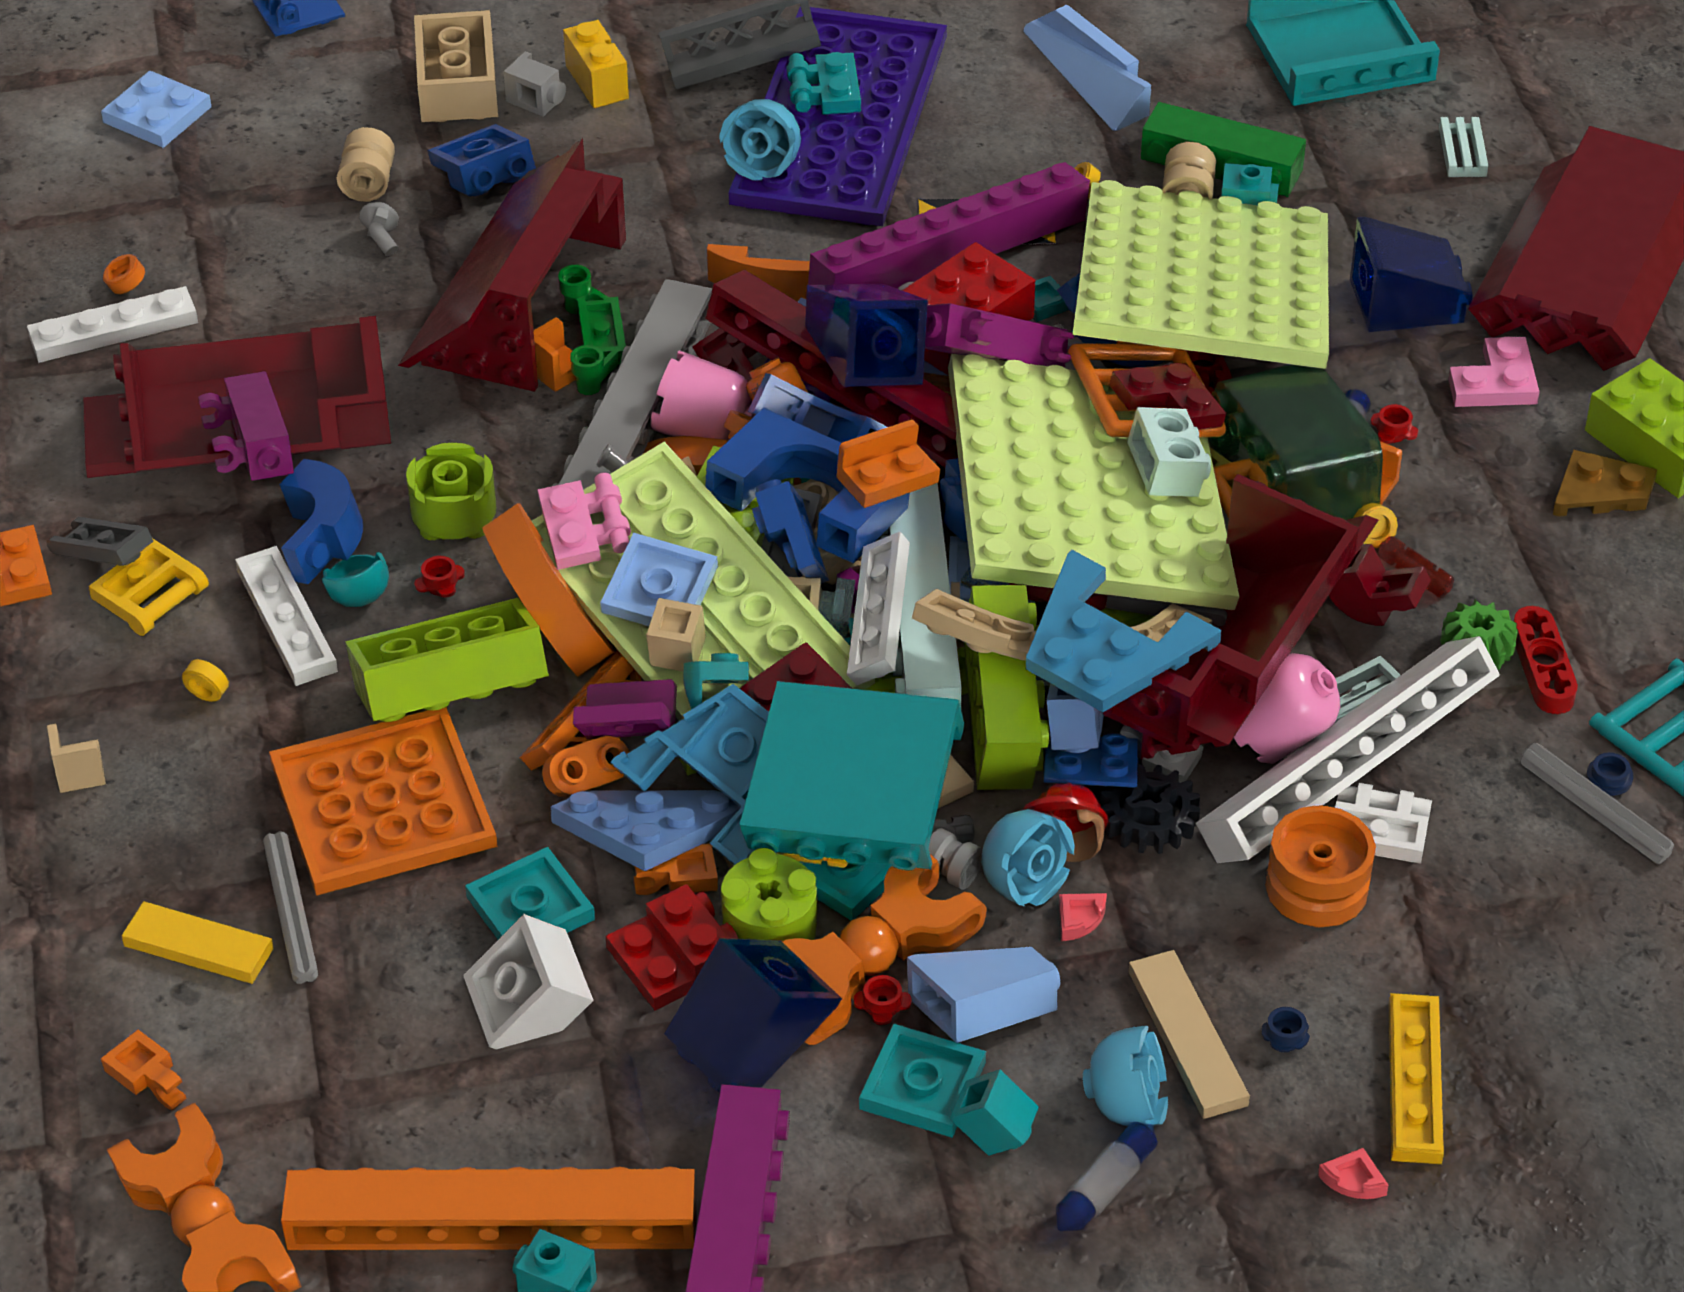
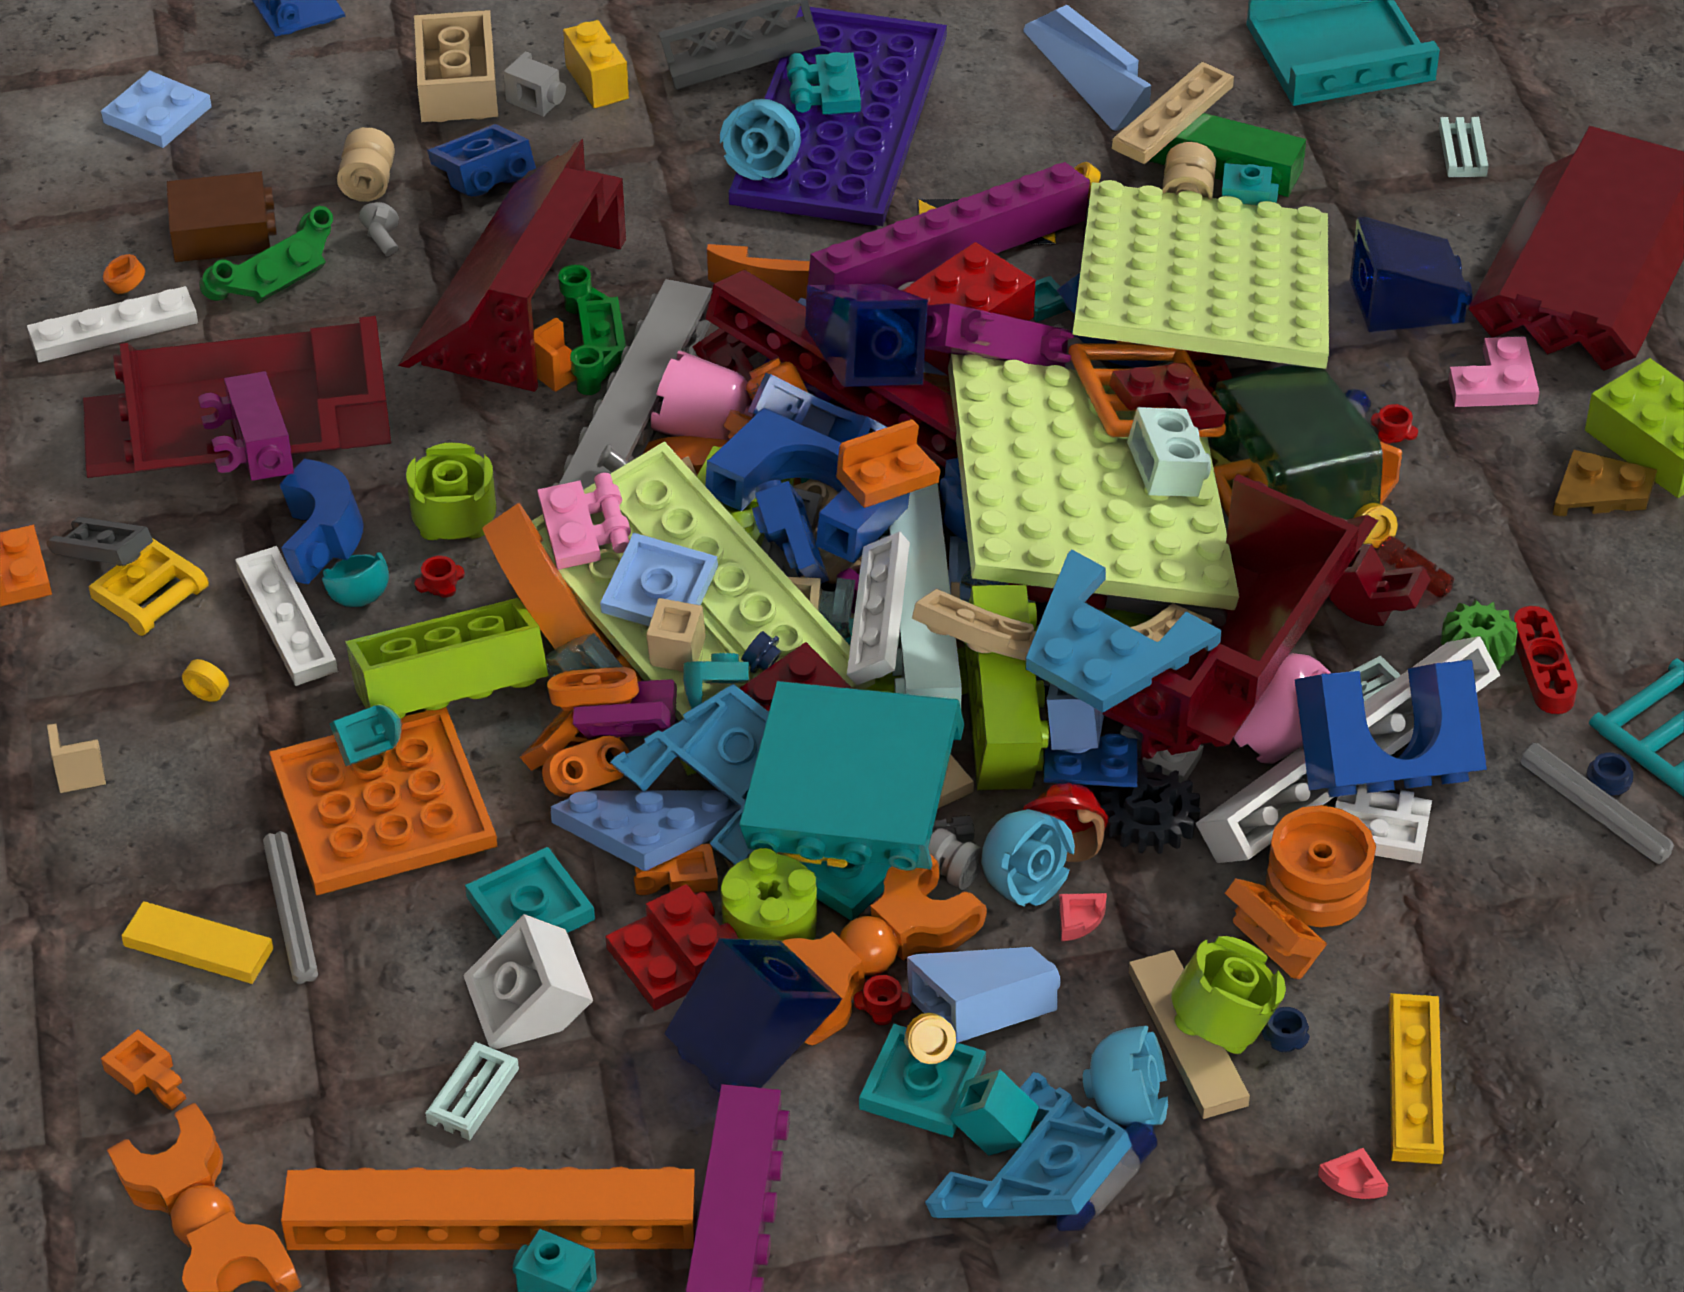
(220, 216): none -> reddish brown brick
(276, 266): none -> green plate
(367, 733): none -> teal plate
(455, 1120): none -> light aqua tile
(581, 654): none -> clear light blue slope
(593, 687): none -> orange plate
(762, 652): none -> dark blue plate
(930, 1038): none -> yellow tile
(1049, 1172): none -> dark azure wing
(1172, 112): none -> tan tile
(1227, 993): none -> lime brick
(1274, 928): none -> orange bracket
(1344, 754): none -> blue arch

